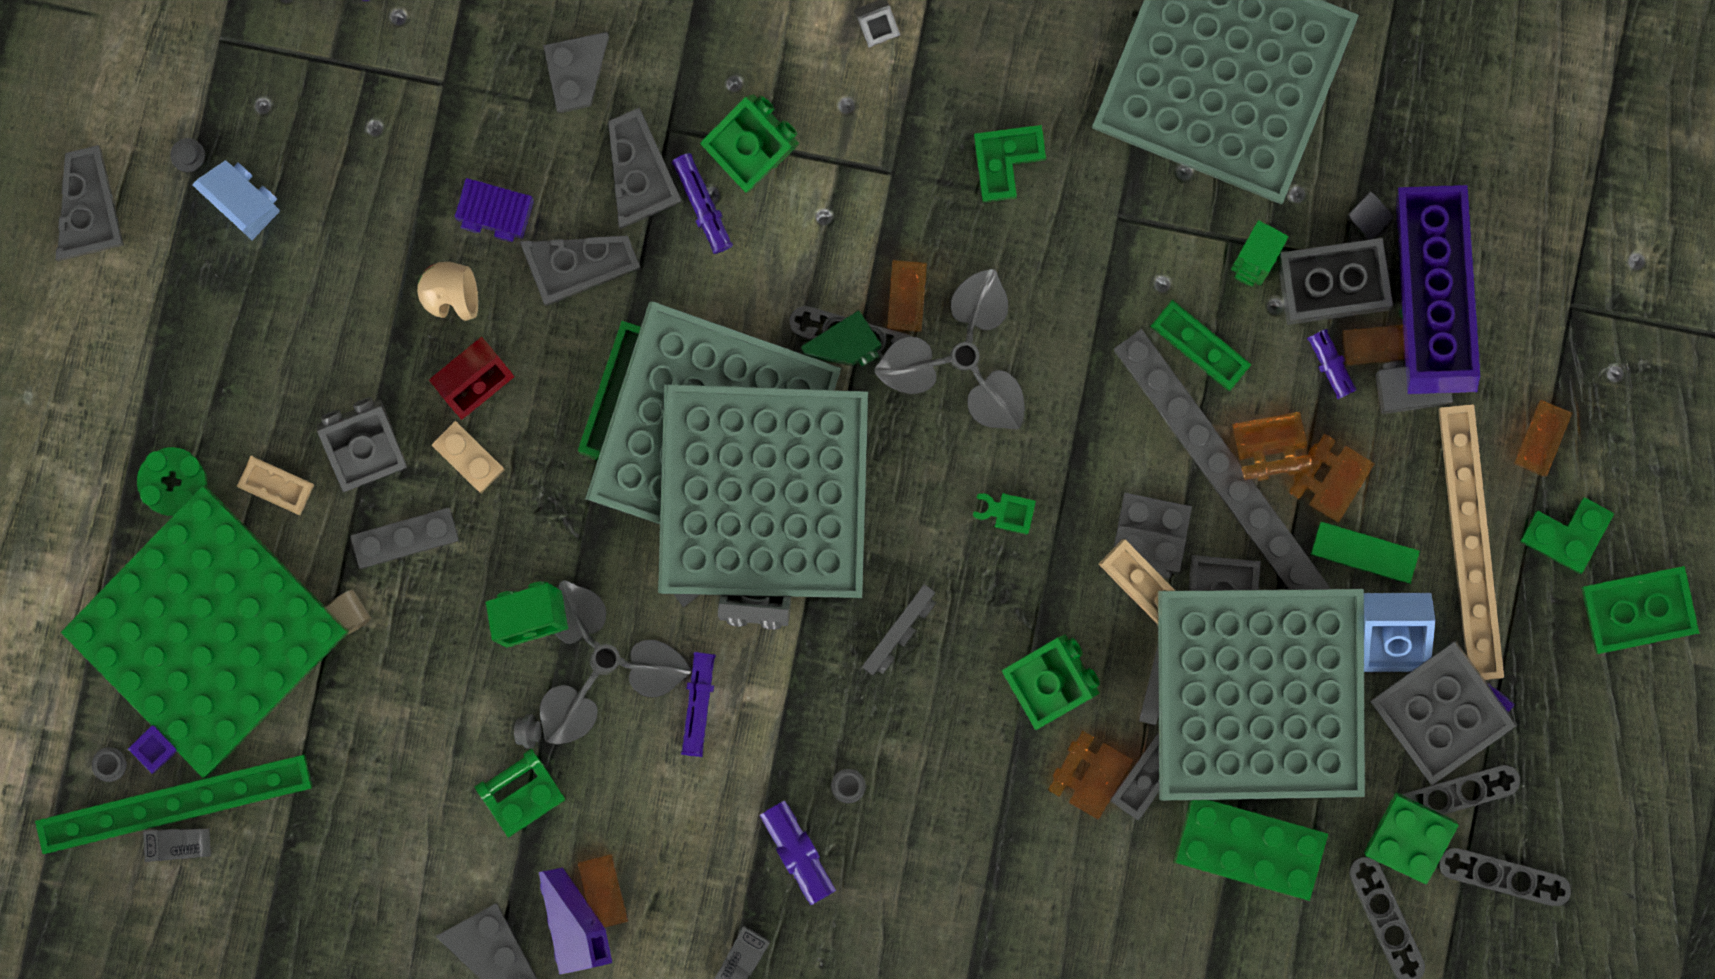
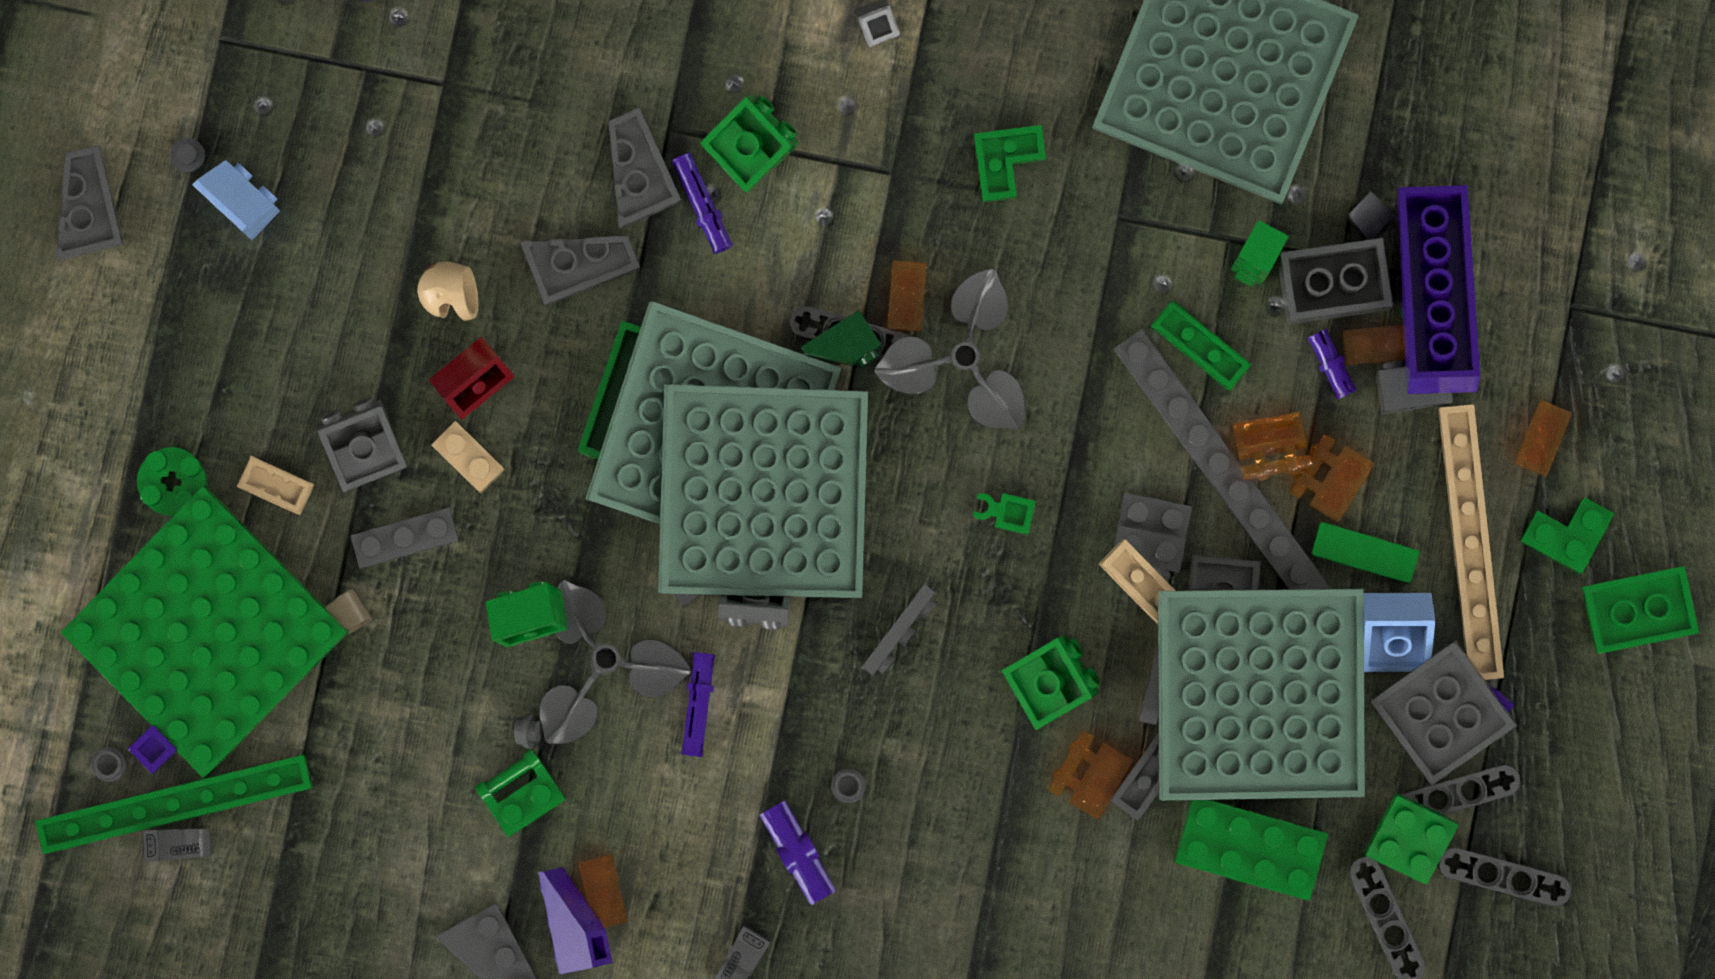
(494, 210): dark purple brick -> none
(575, 69): dark grey wing -> none

